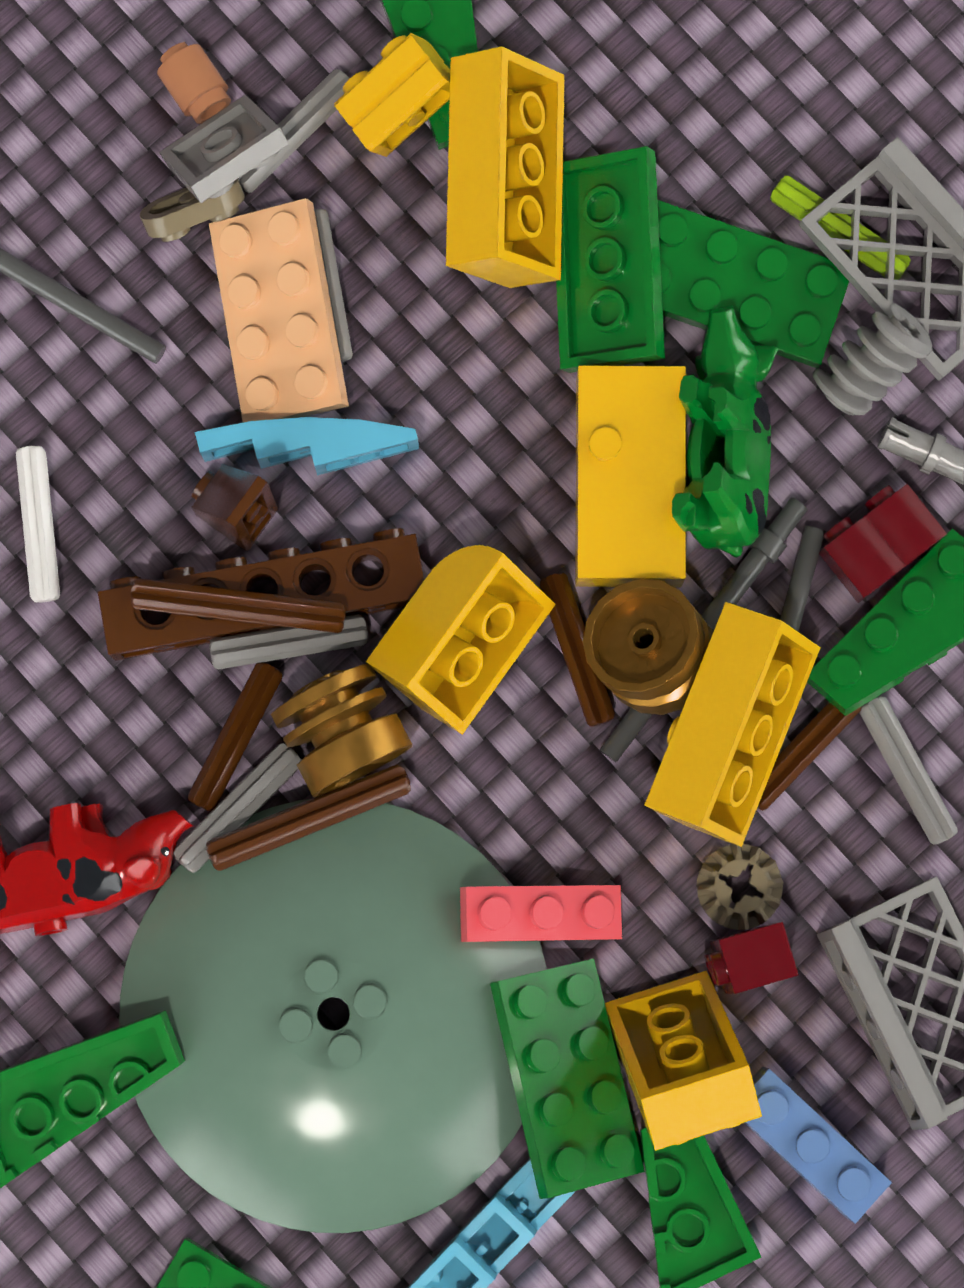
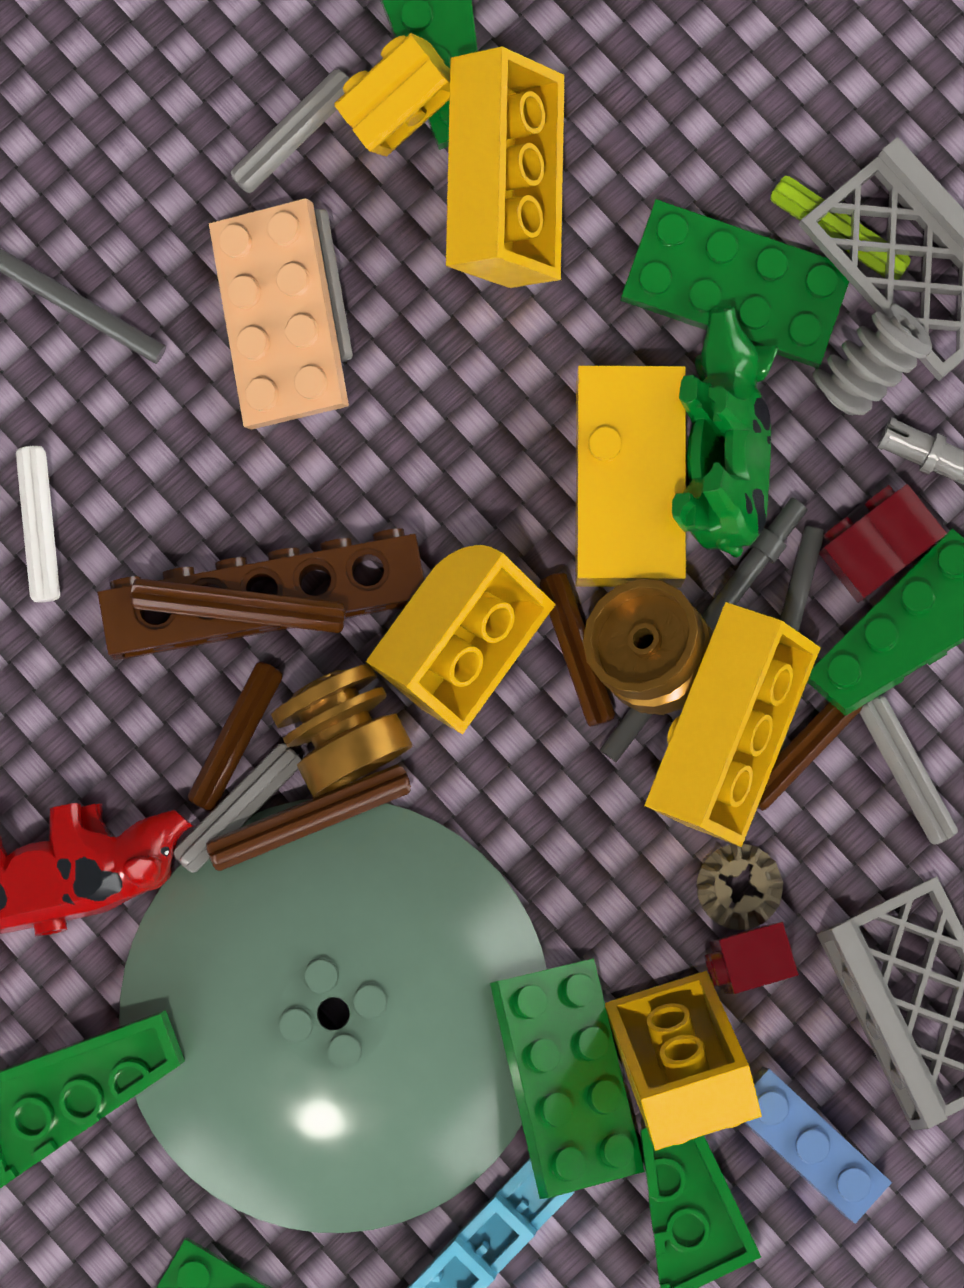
(177, 212): dark tan plate -> none
(193, 81): nougat brick -> none
(224, 149): light grey plate -> none
(235, 504): reddish brown slope -> none
(284, 643): light grey axle -> none
(329, 441): medium azure slope -> none
(540, 913): coral plate -> none
(610, 262): green plate -> none

